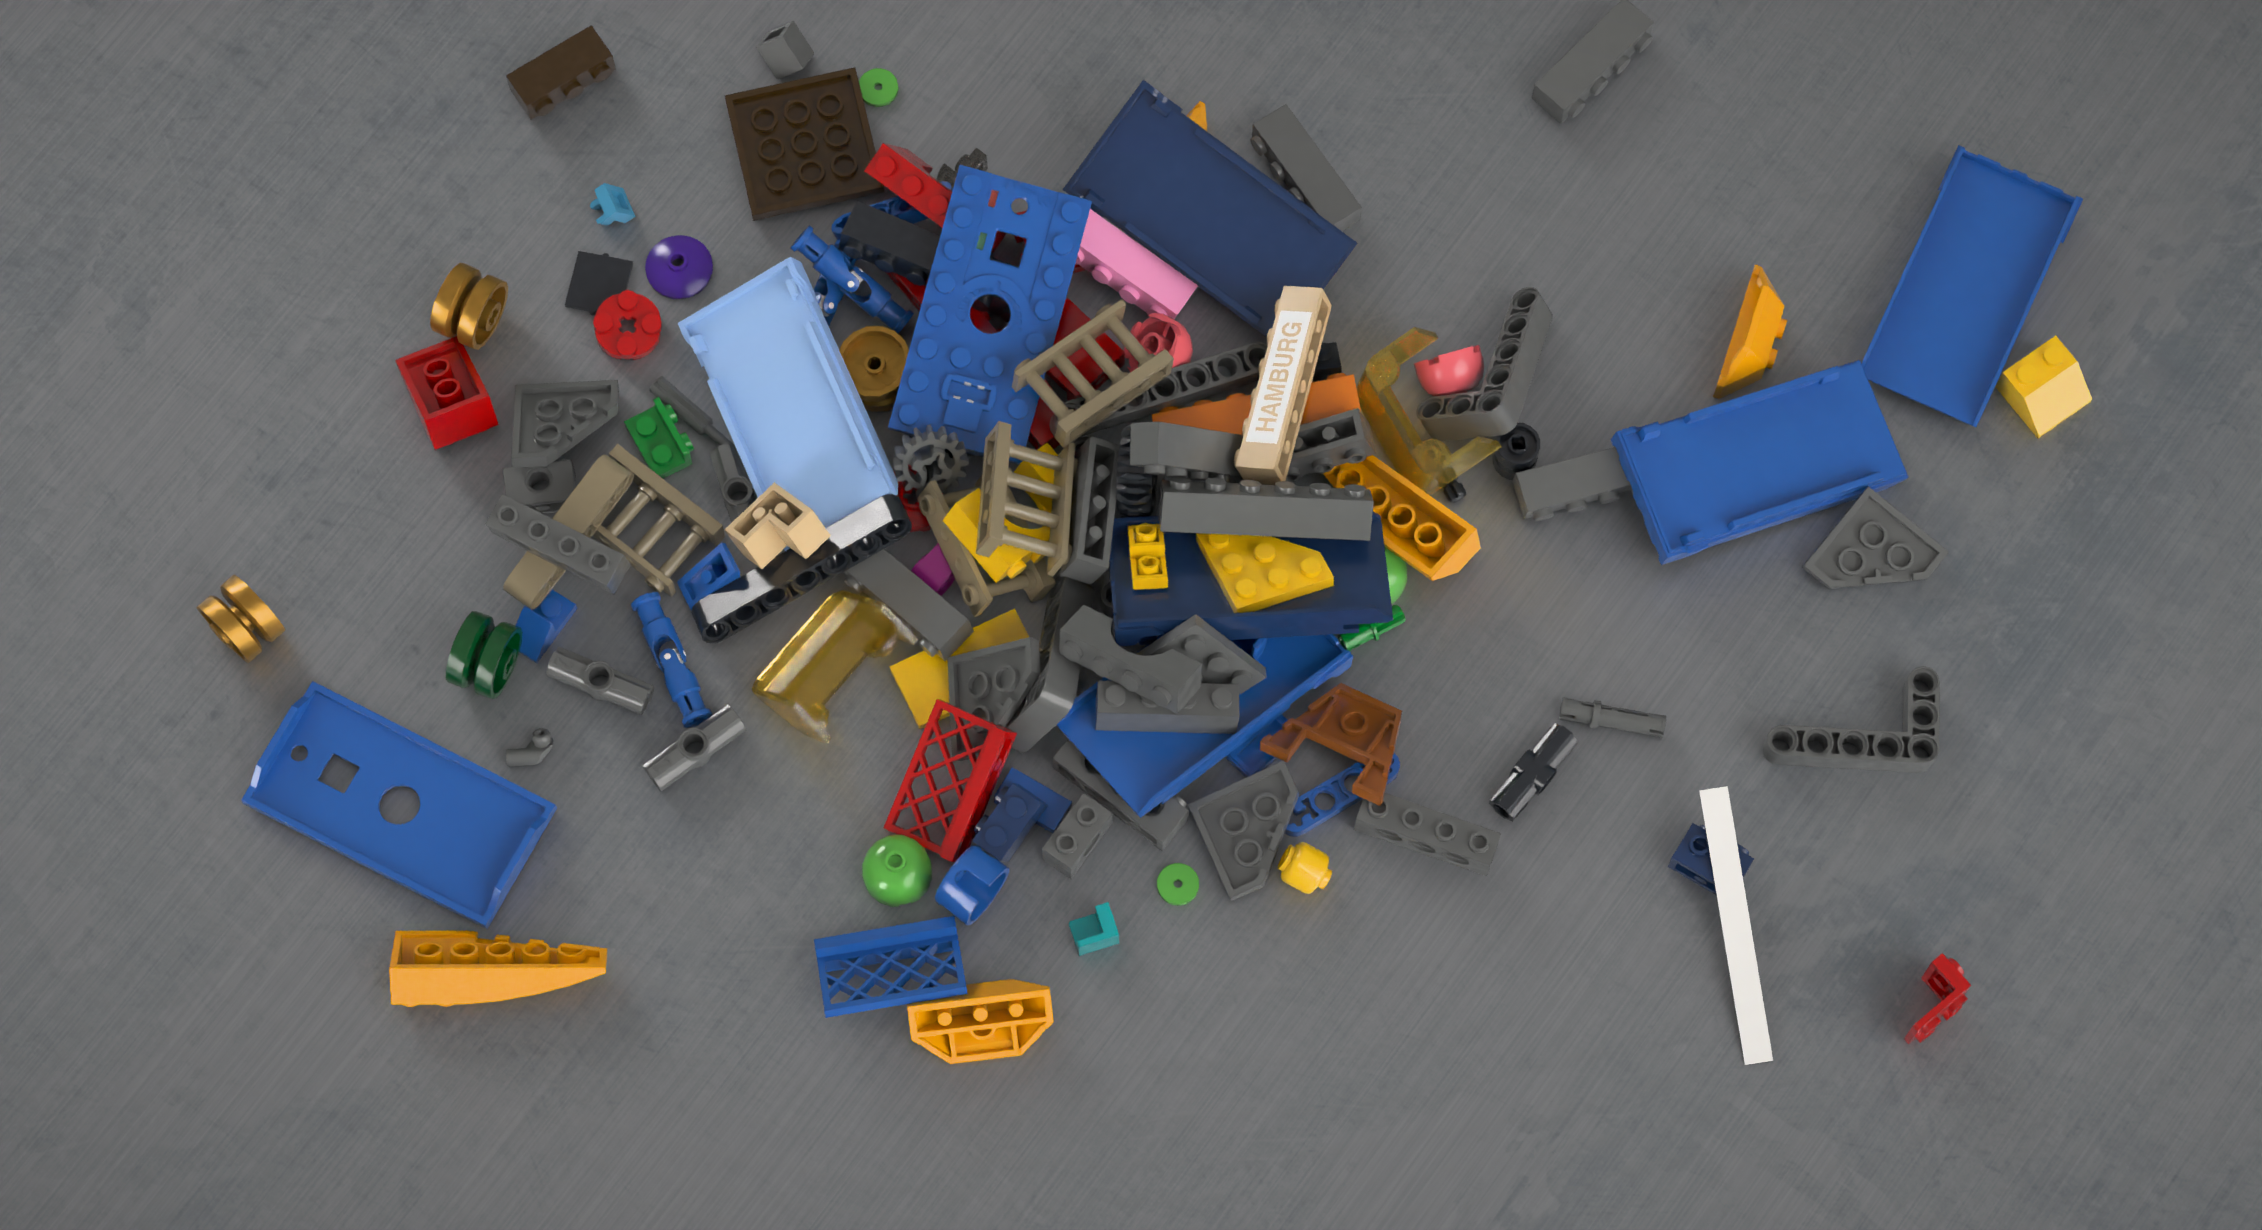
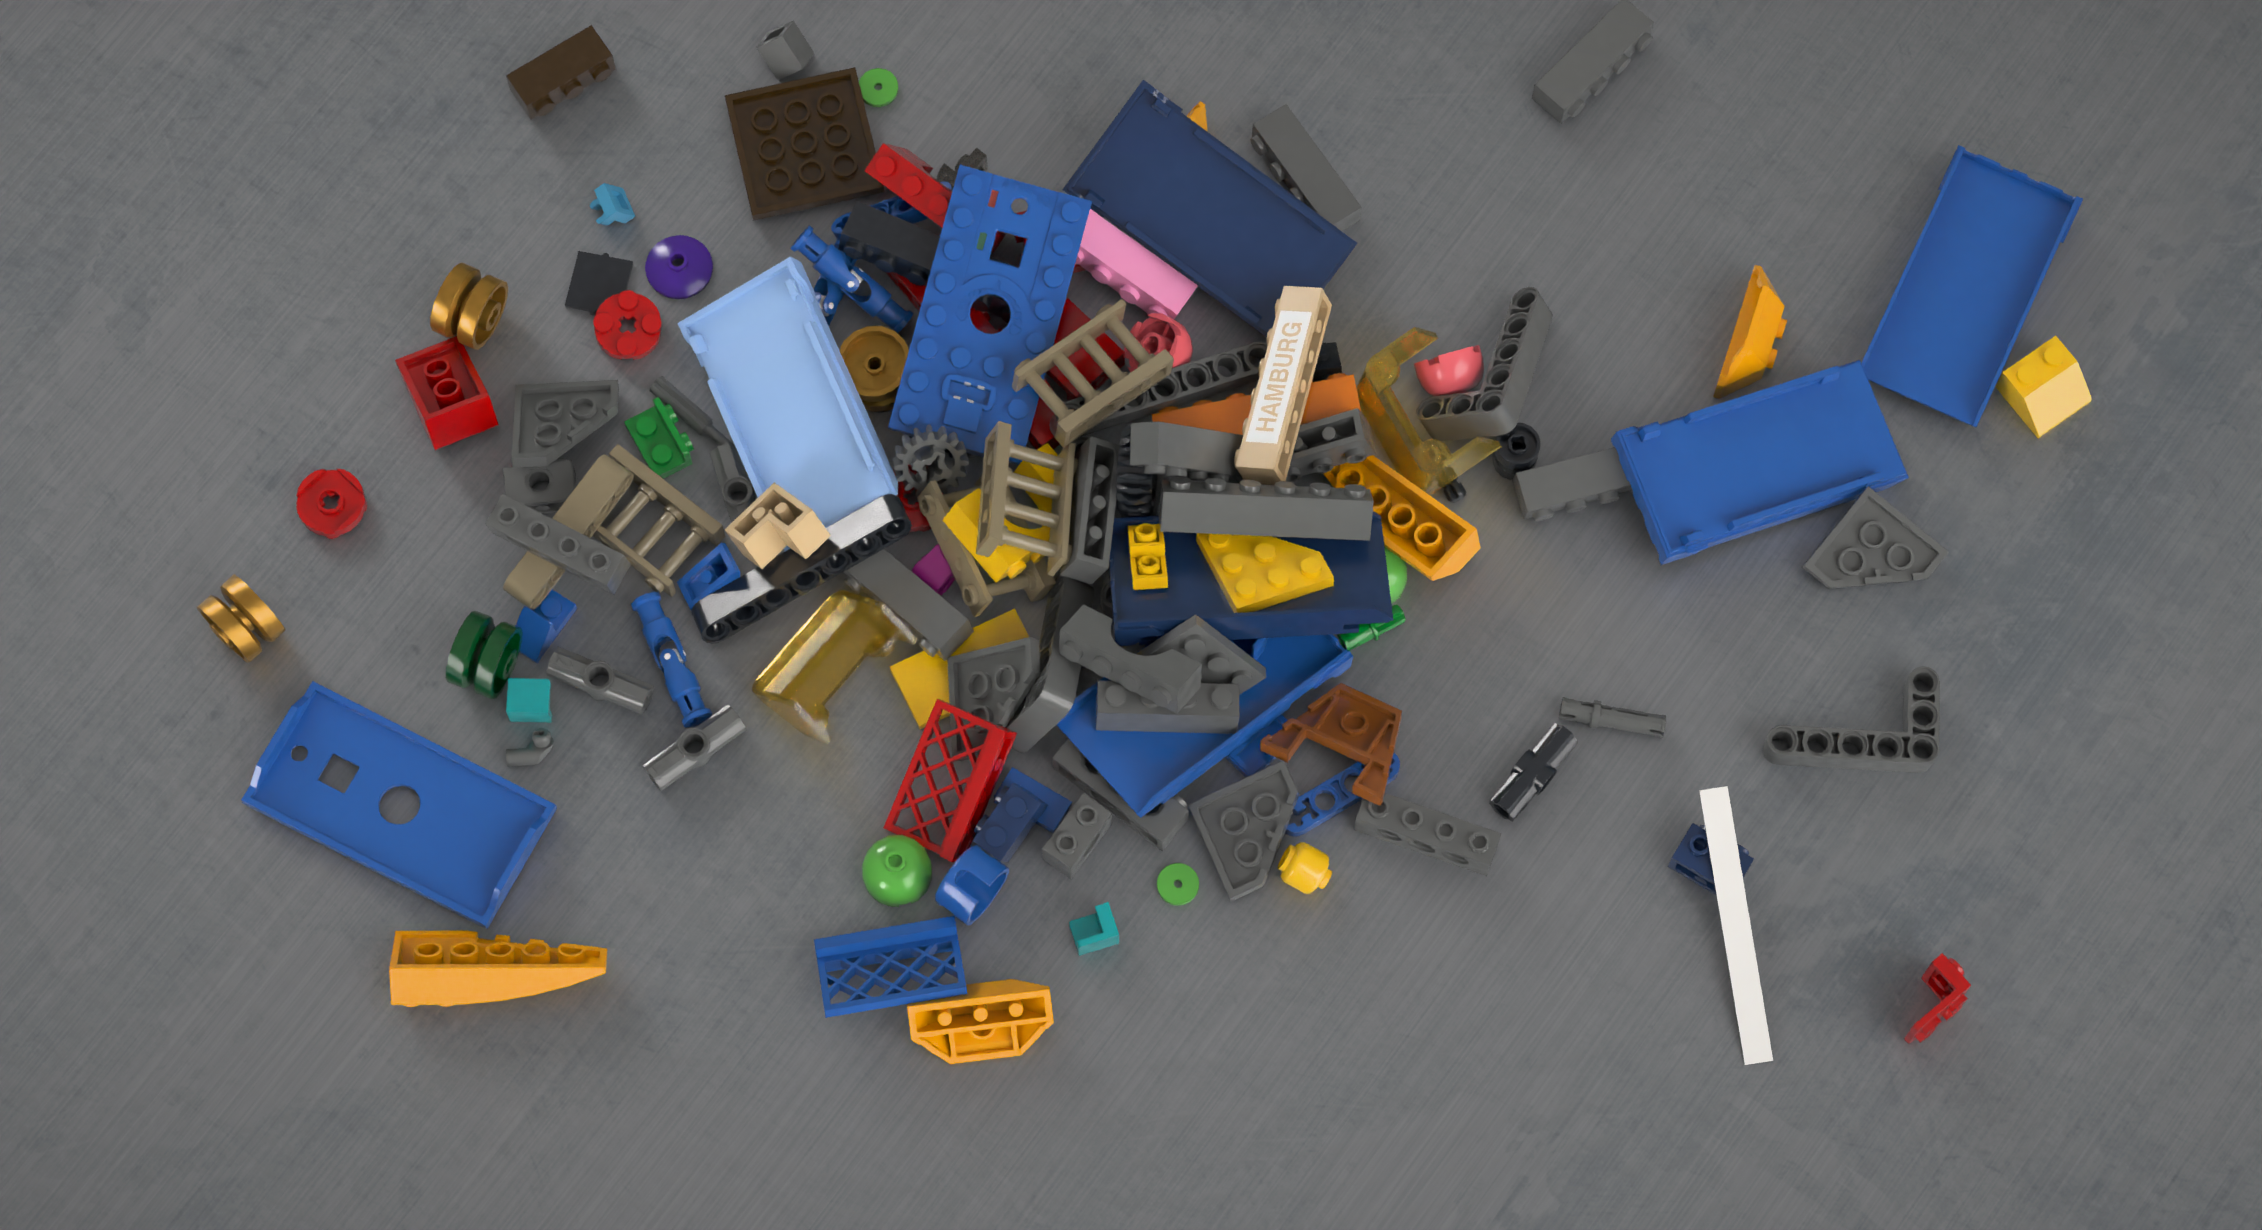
(330, 521): none -> red plate
(528, 700): none -> teal panel

